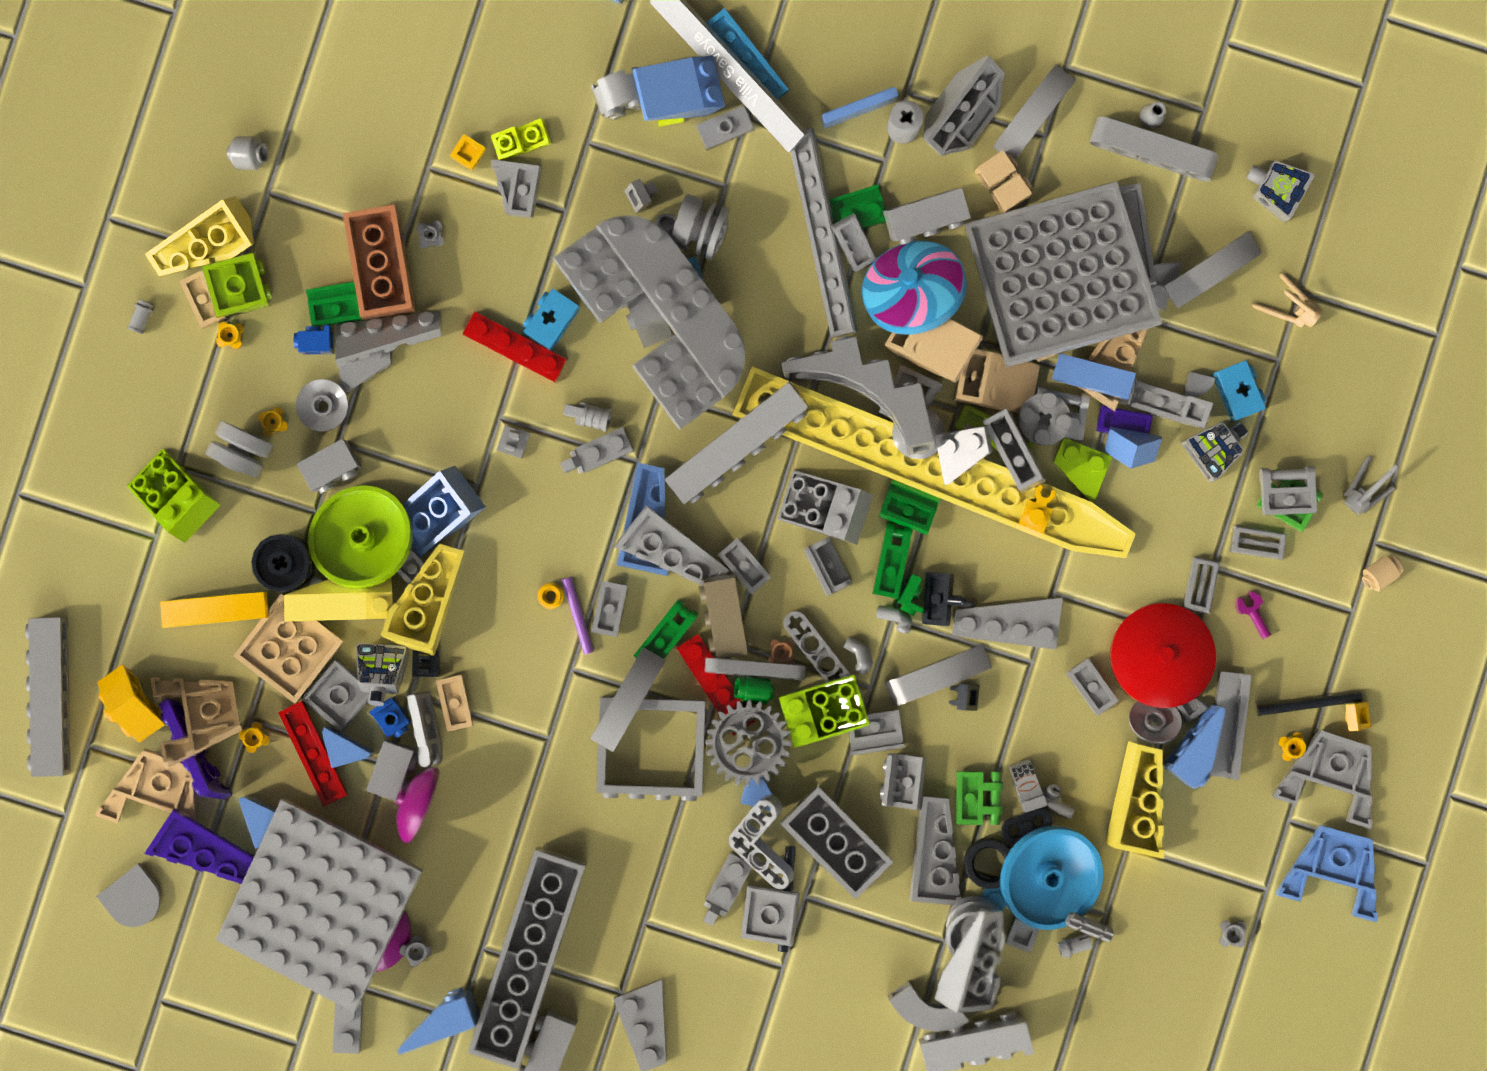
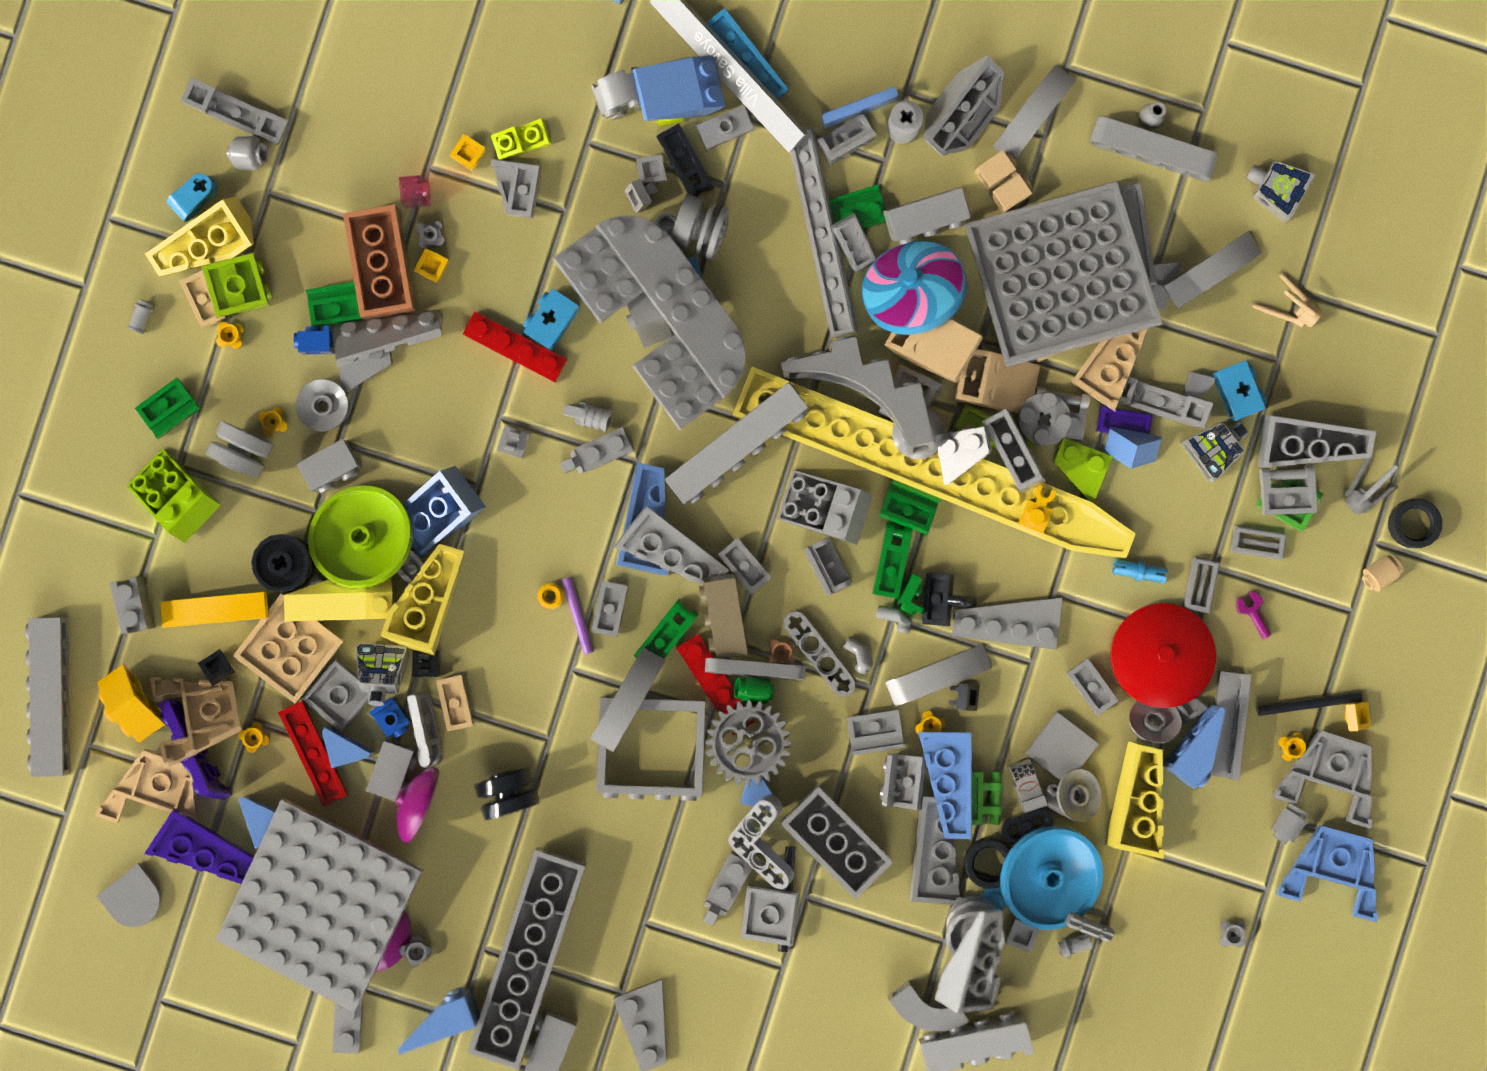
(132, 605): none -> light grey brick
(167, 408): none -> green plate
(190, 199): none -> dark azure piece
(216, 667): none -> black plate
(234, 112): none -> light grey slope
(414, 192): none -> clear pink brick
(431, 265): none -> yellow plate
(506, 791): none -> black wheel
(651, 169): none -> light grey plate
(684, 160): none -> black plate
(823, 710): lime slope -> none
(846, 139): none -> light grey hinge
(928, 718): none -> yellow plate
(950, 771): none -> medium blue wing
(1061, 746): none -> light grey tile
(1086, 791): none -> light grey dish
(1094, 376): medium blue tile -> none
(1139, 571): none -> dark azure pin
(1289, 824): none -> light grey brick
(1302, 441): none -> light grey wedge
(1434, 517): none -> black tyre

